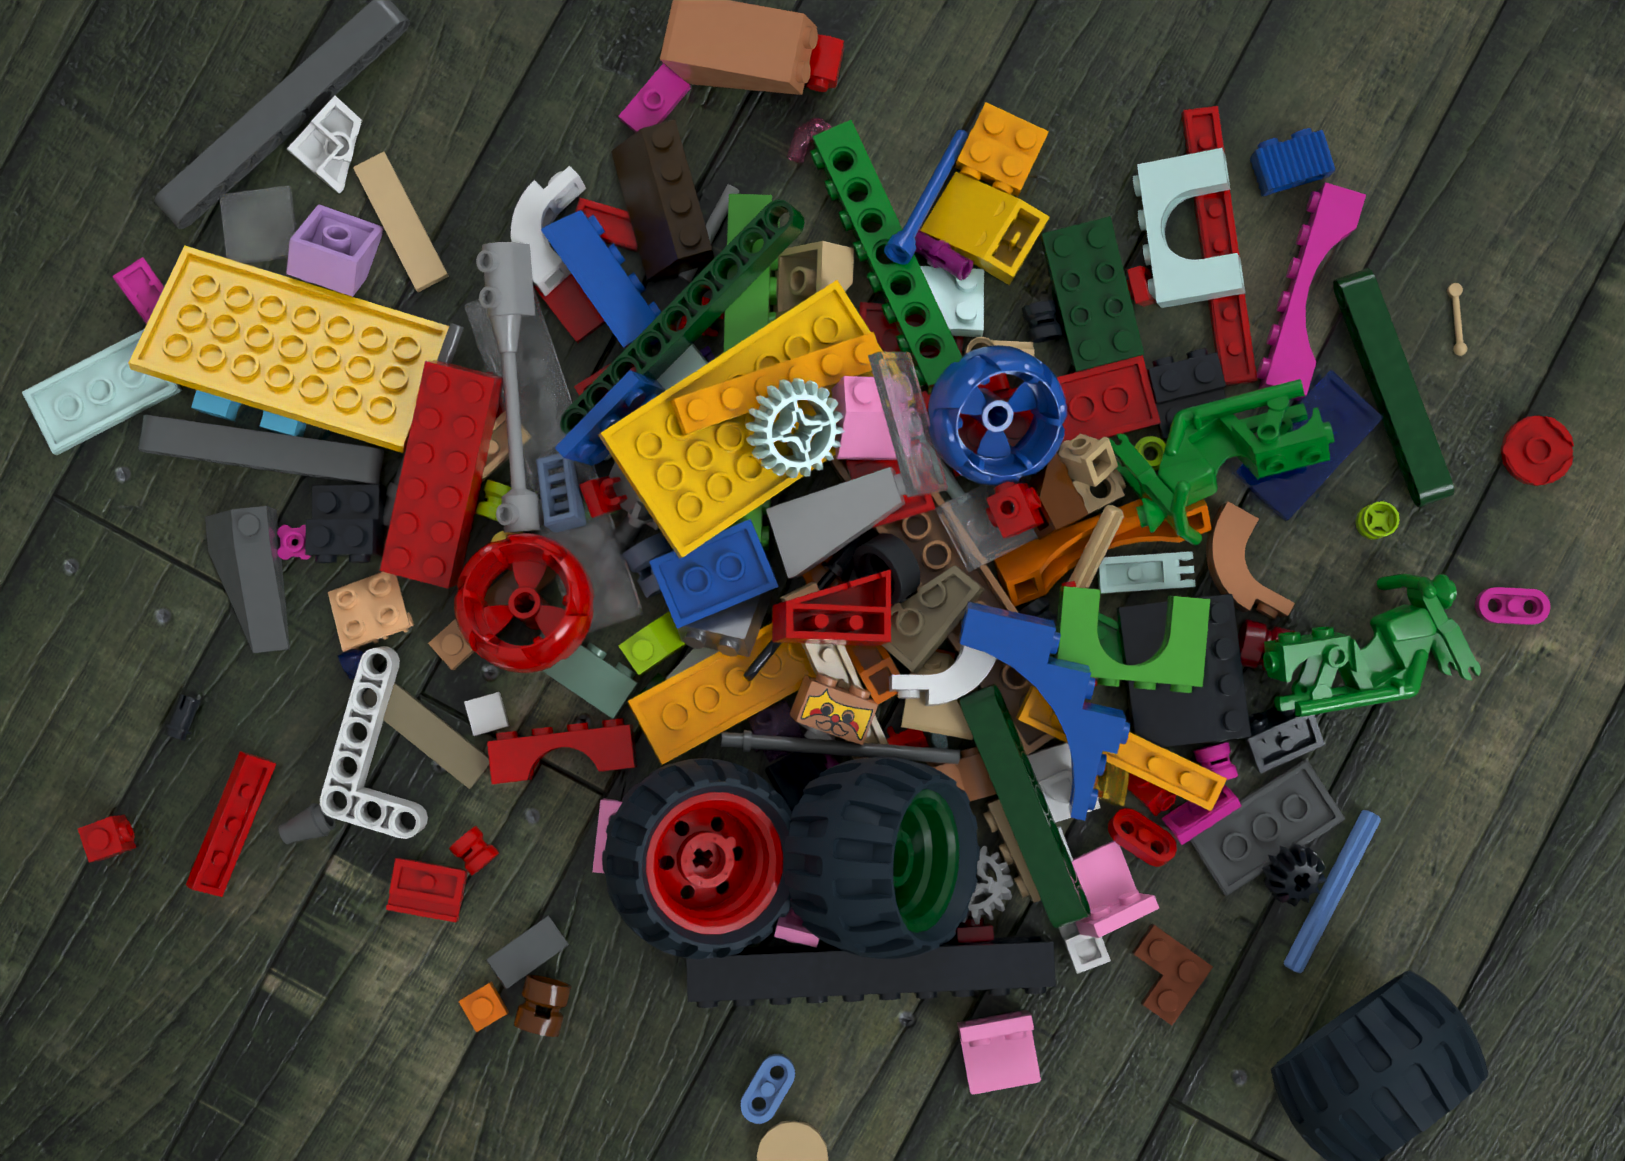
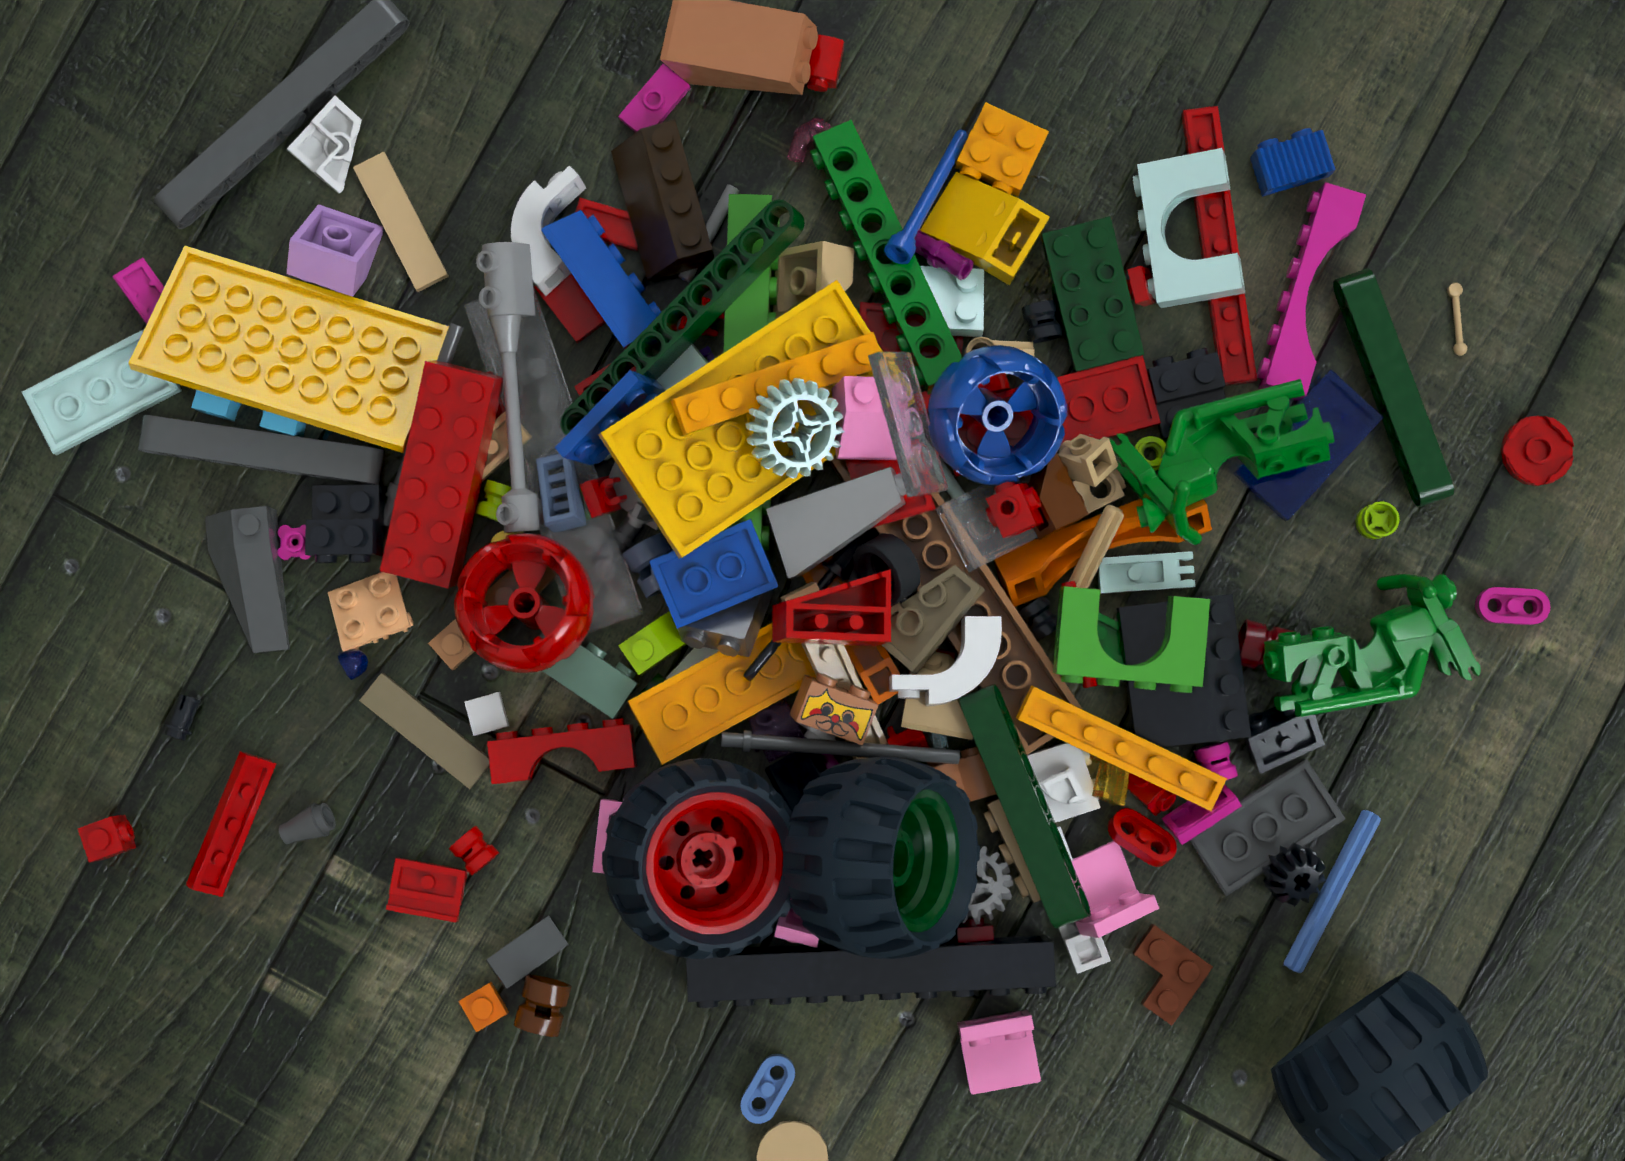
(258, 224): clear tile -> none
(362, 752): white beam -> none
(1026, 646): blue arch -> none
(1228, 566): nougat arch -> none

